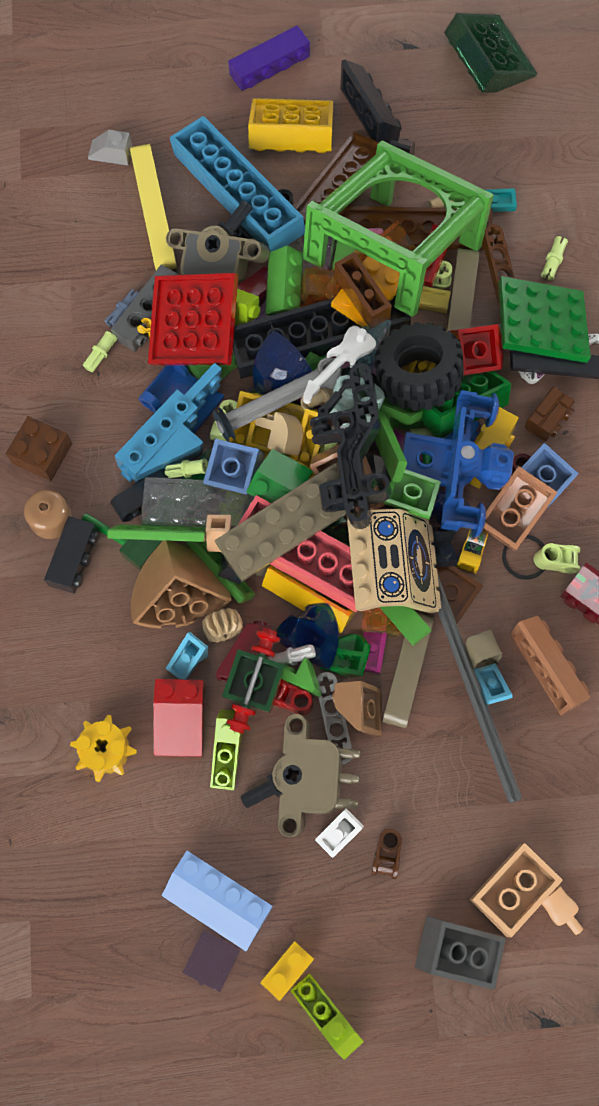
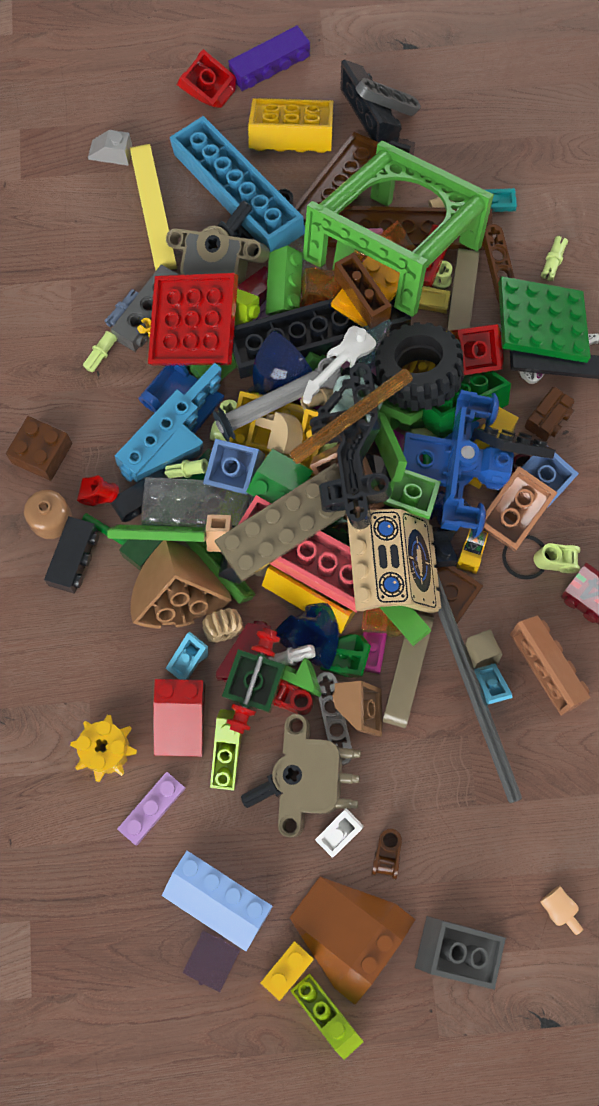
(96, 491): none -> red piece
(151, 808): none -> lavender plate
(208, 81): none -> red slope
(331, 248): piece -> none
(350, 416): none -> clear orange axle
(350, 934): none -> dark orange wedge
(388, 97): none -> dark grey beam
(489, 51): clear green slope -> none
(514, 443): none -> black plate
(516, 890): light nougat brick -> none

